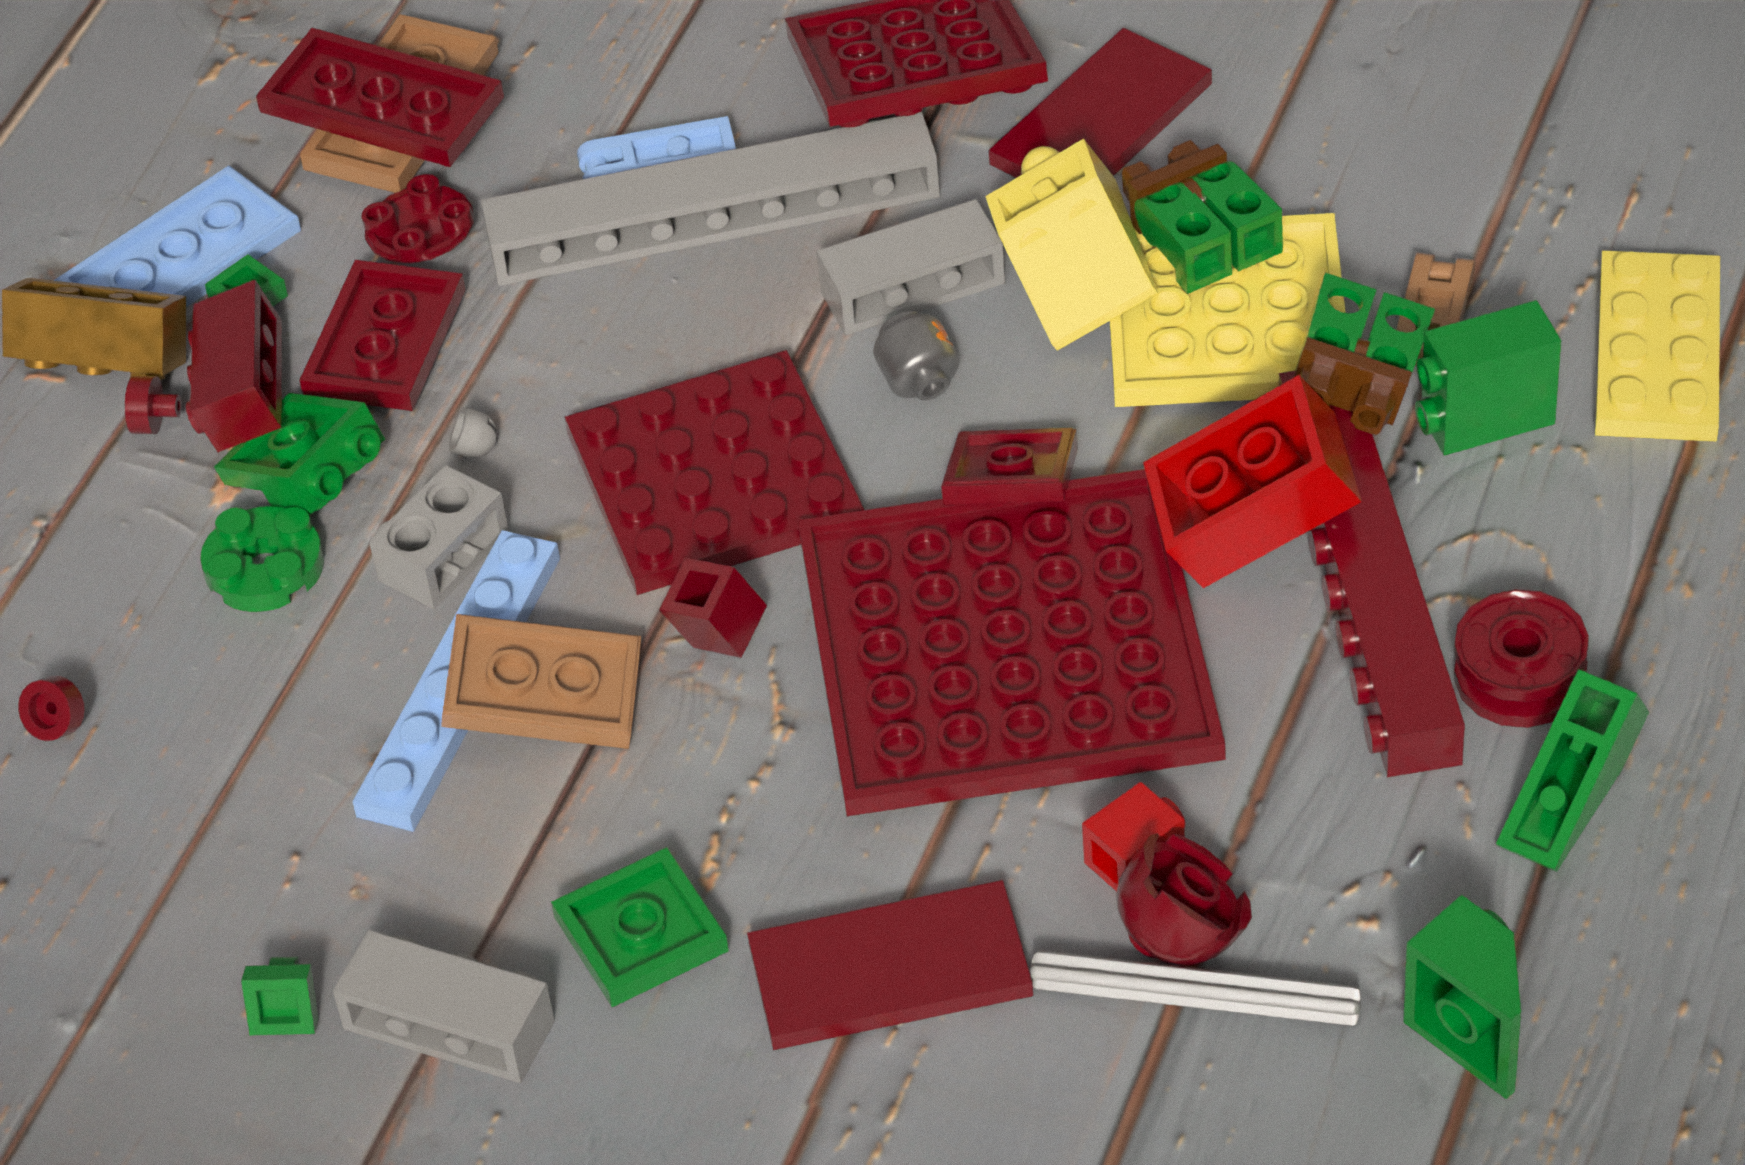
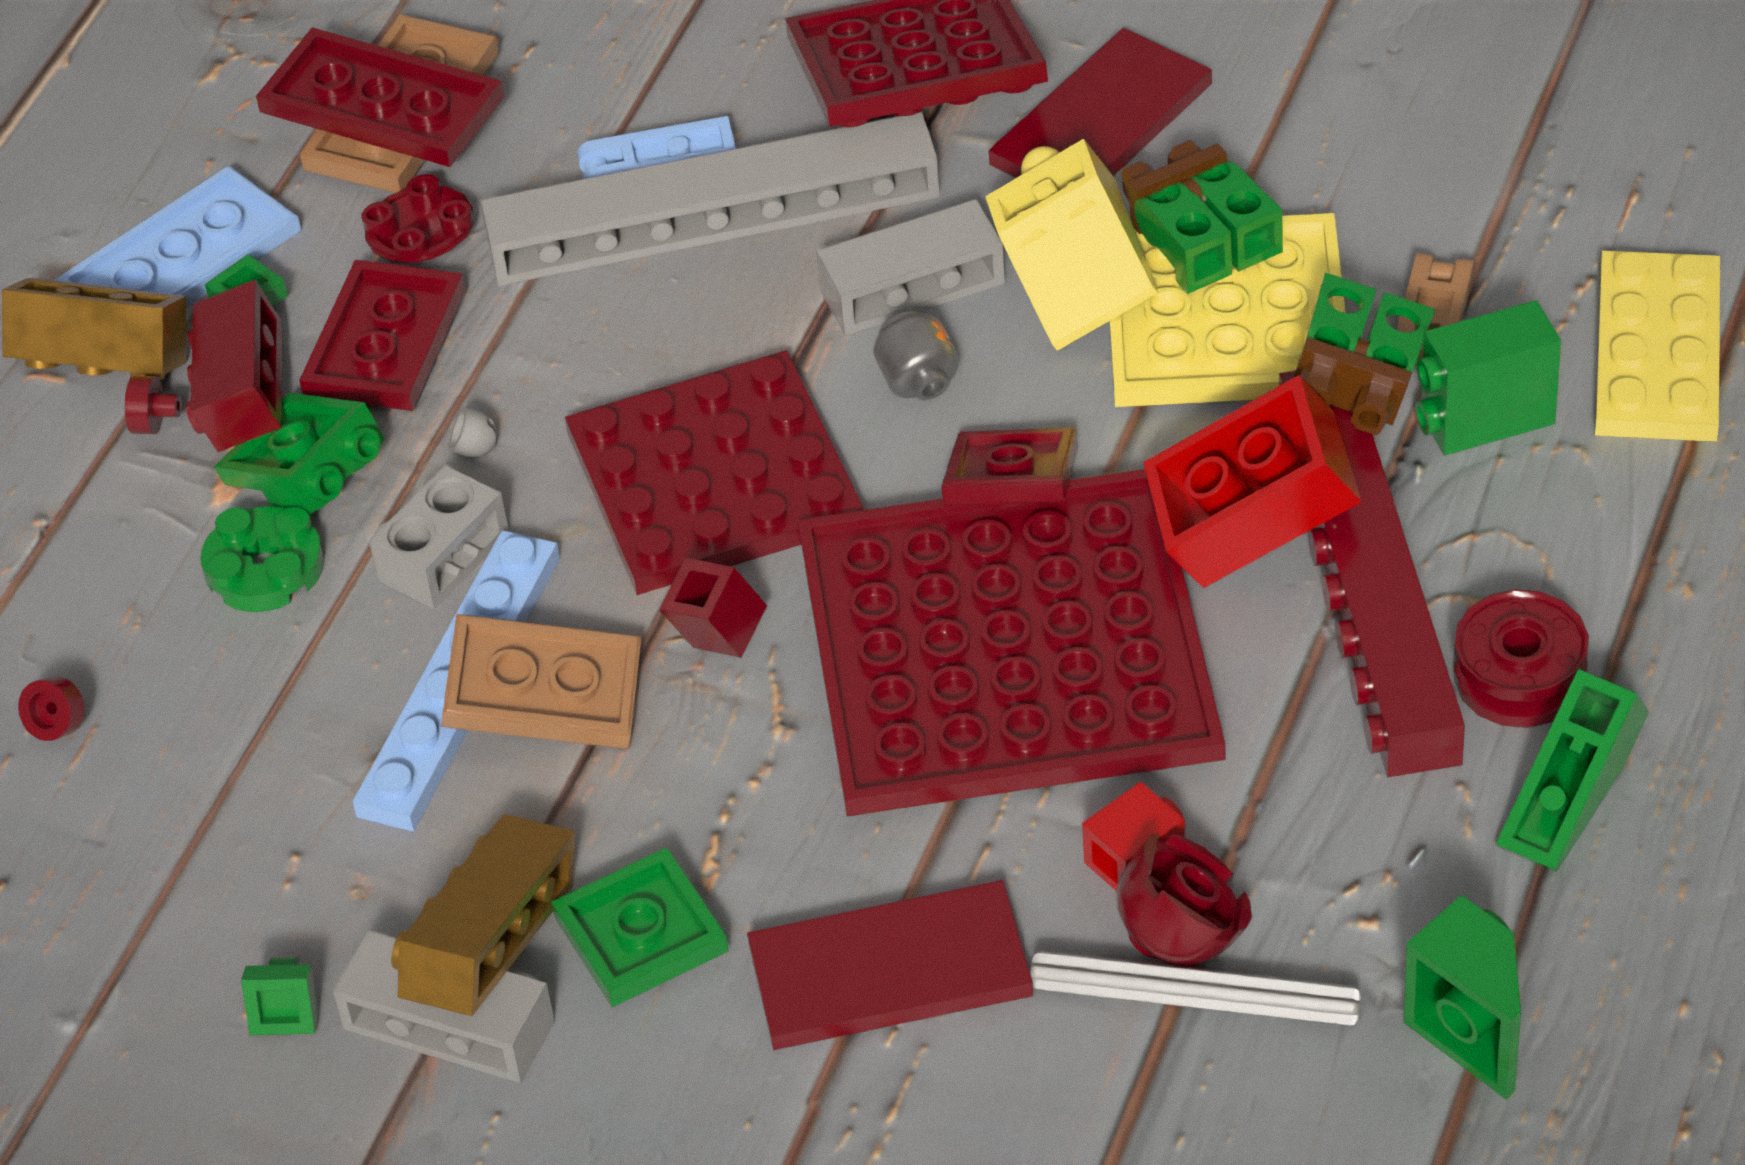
(484, 915): none -> pearl gold brick

